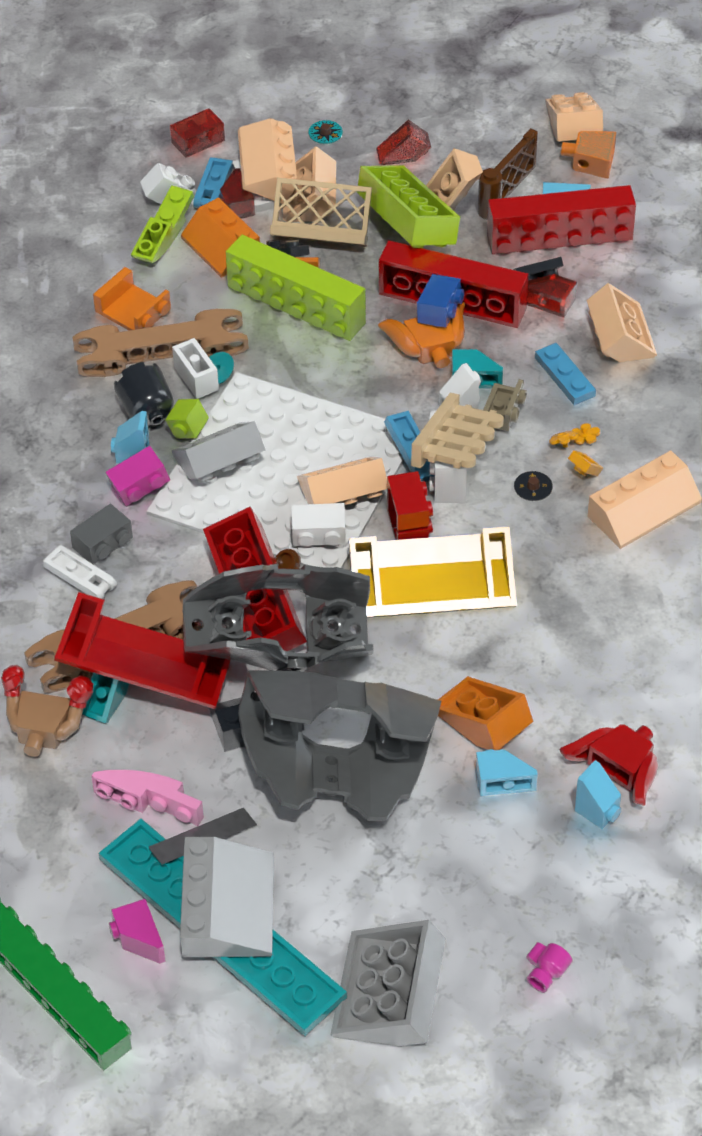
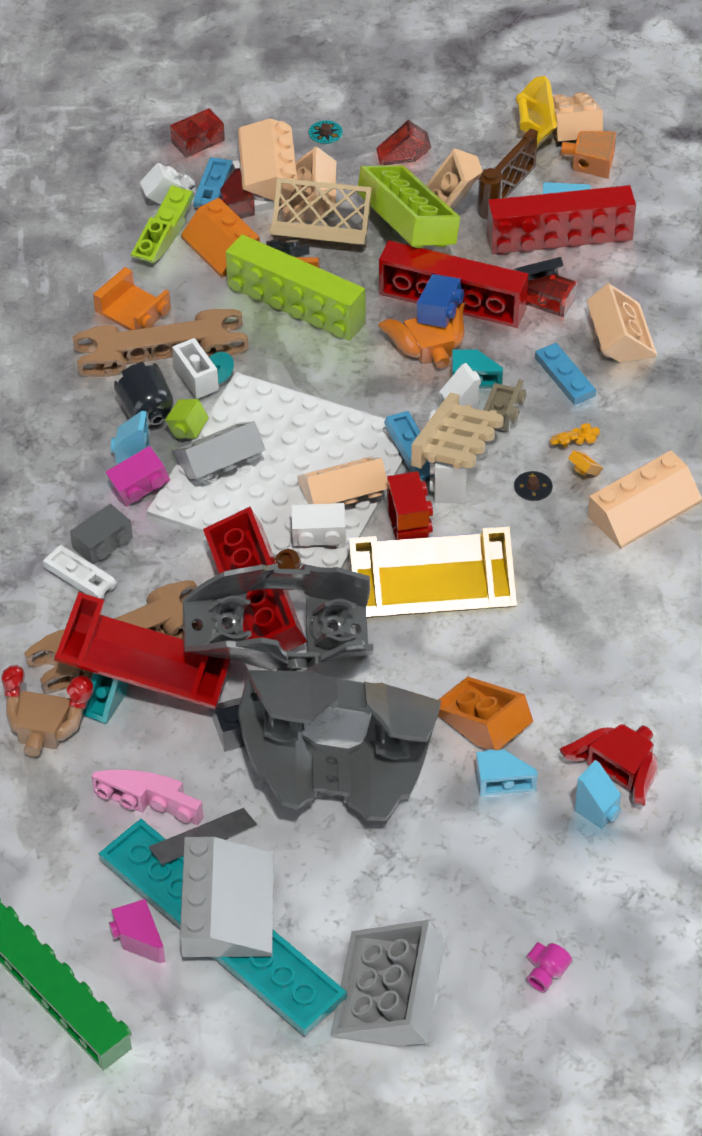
(537, 108): none -> yellow piece

